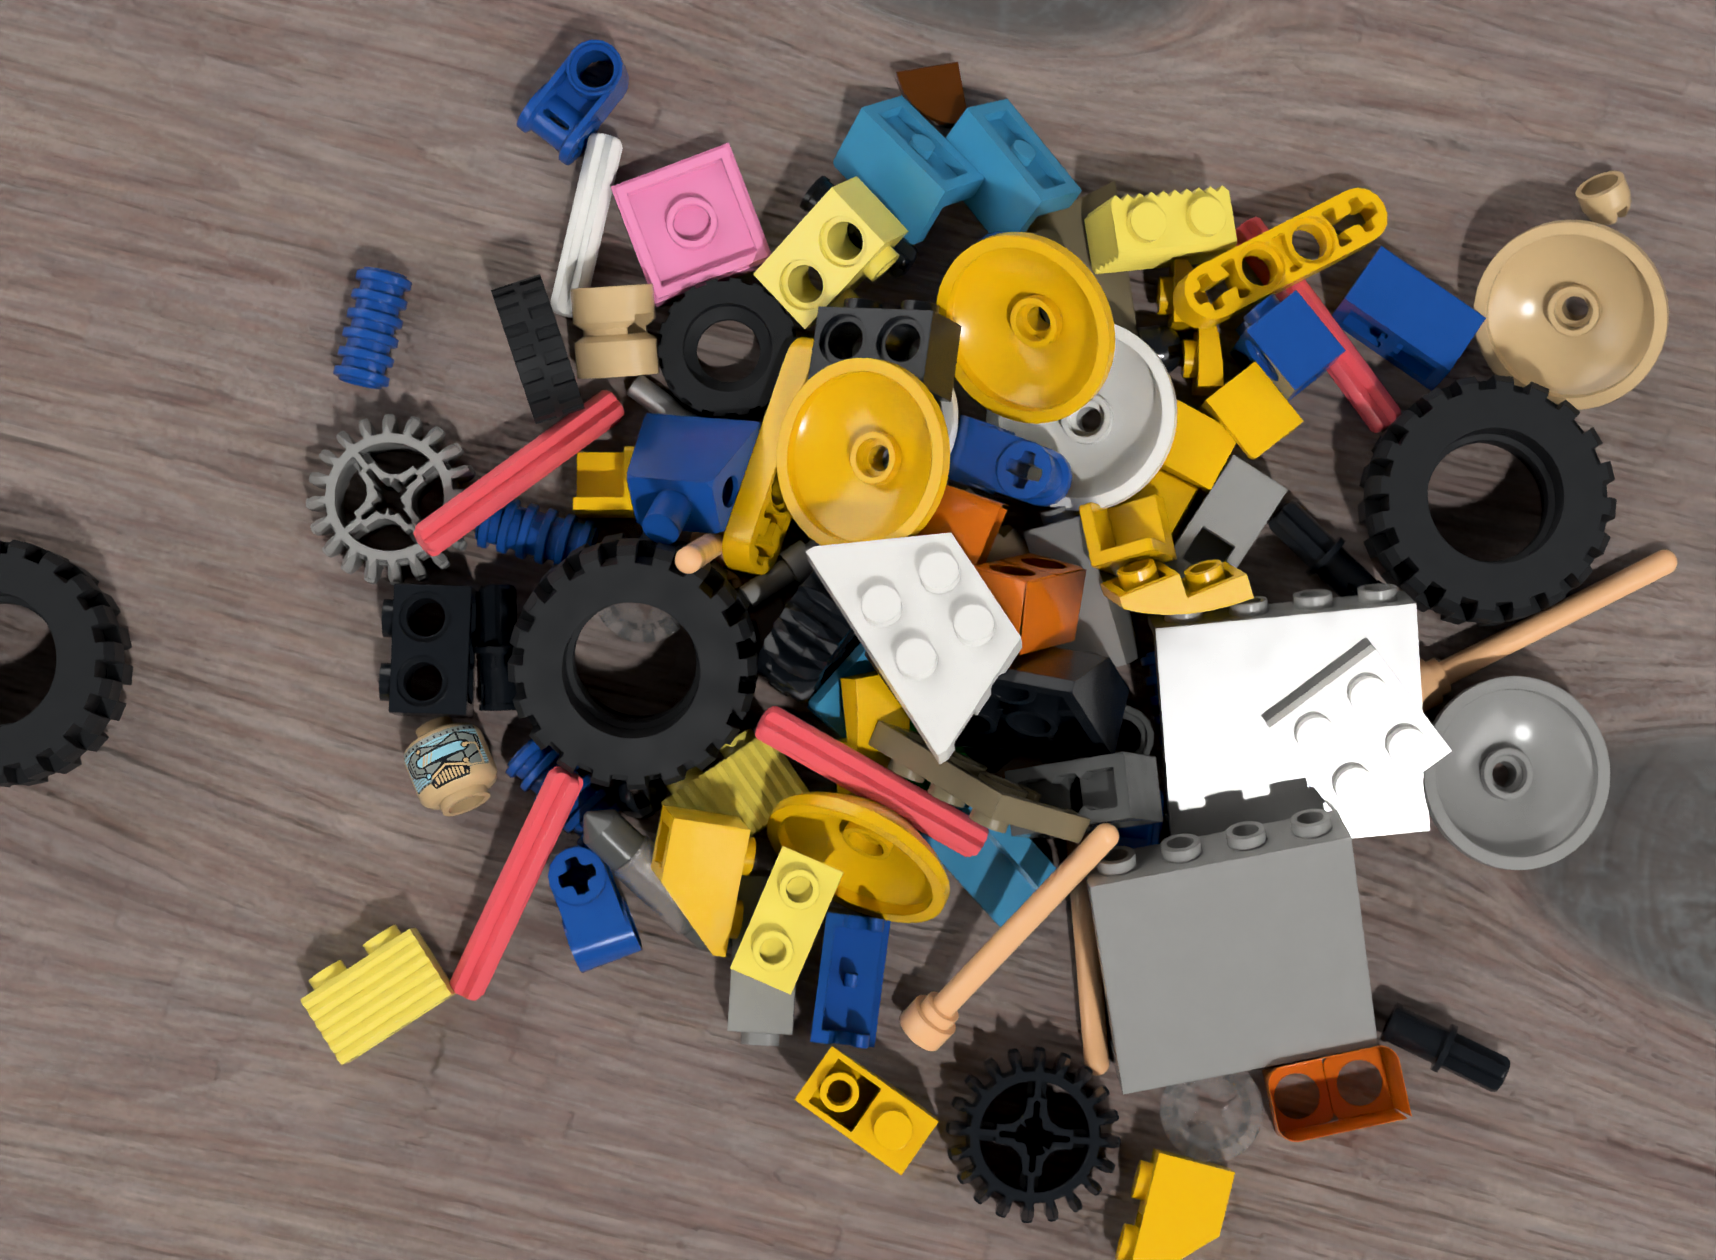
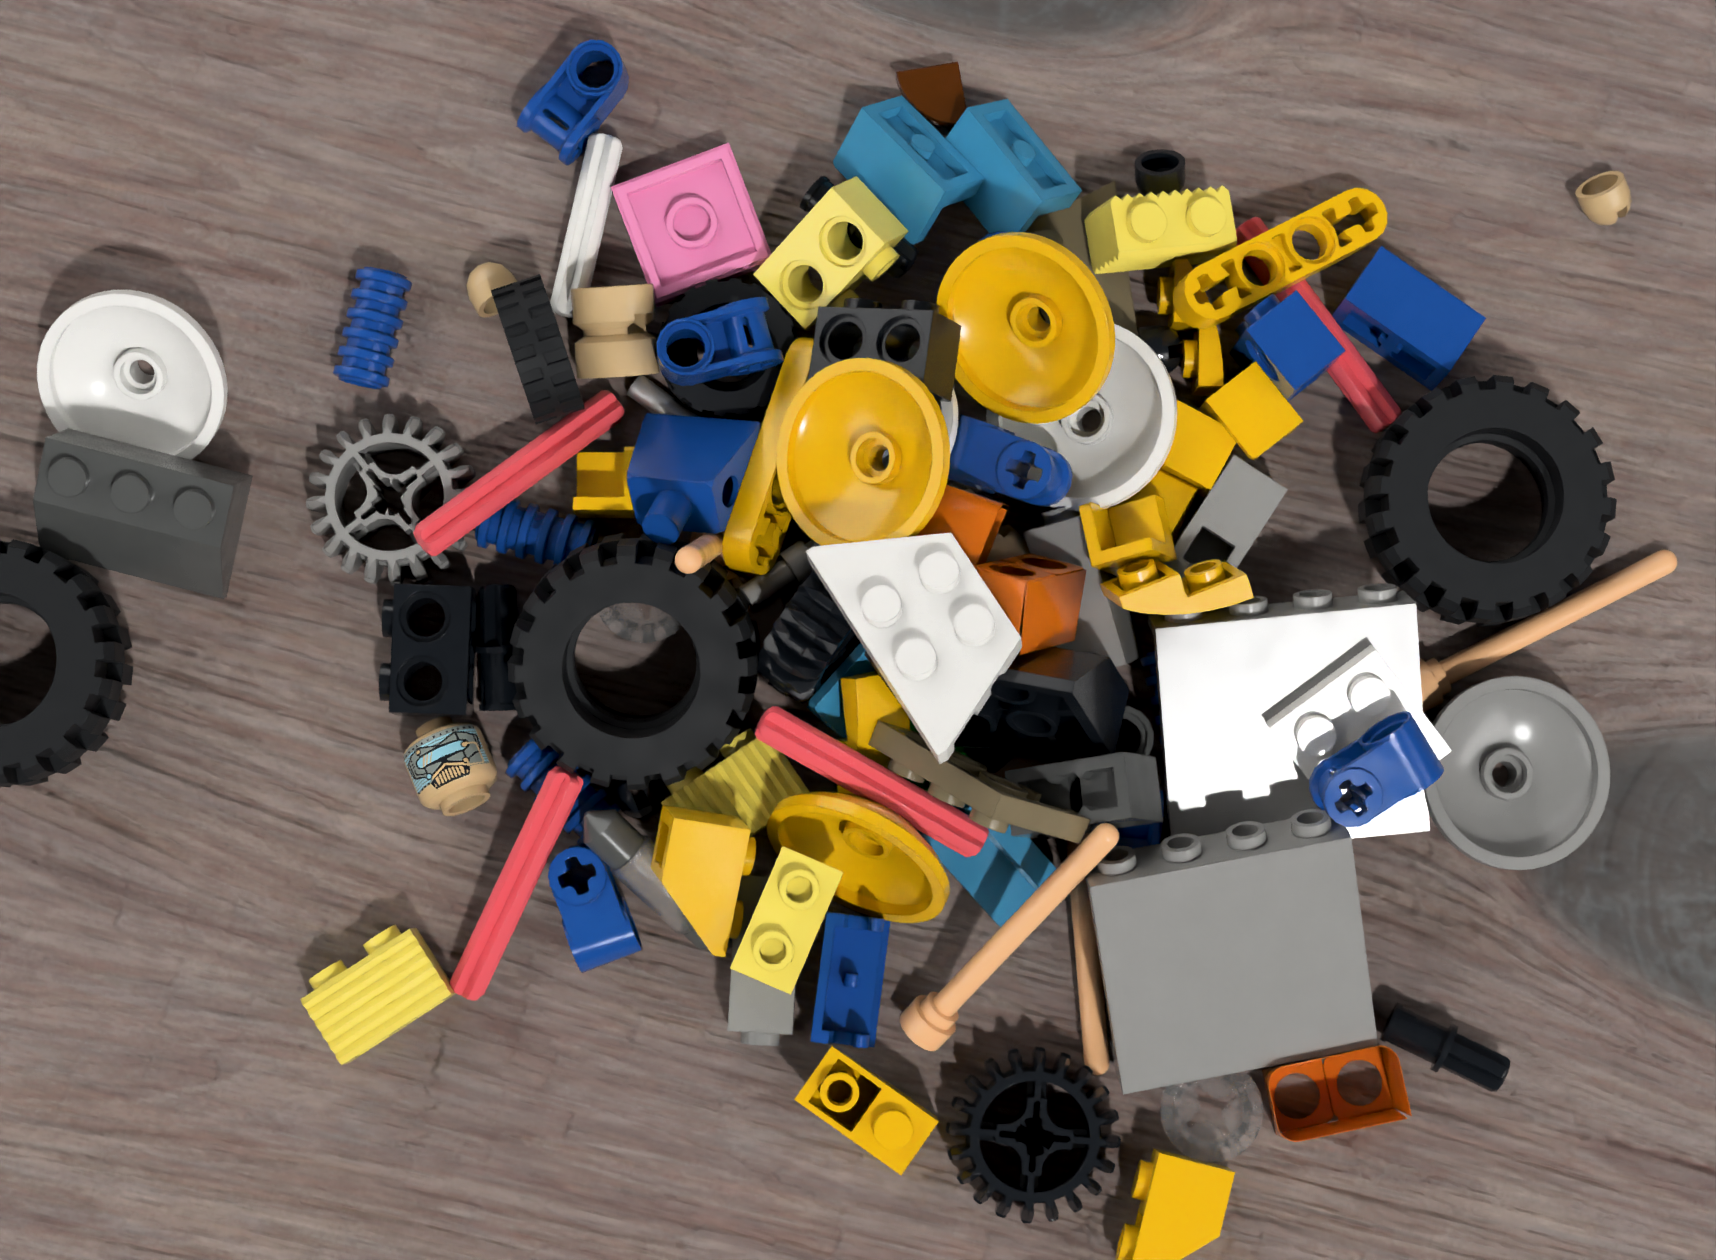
(94, 380): none -> white dish
(140, 511): none -> dark grey slope
(482, 281): none -> tan hinge
(723, 343): none -> blue piece
(1159, 171): none -> black hinge
(1320, 550): black axle -> none
(1382, 765): none -> blue piece
(1537, 338): tan dish -> none

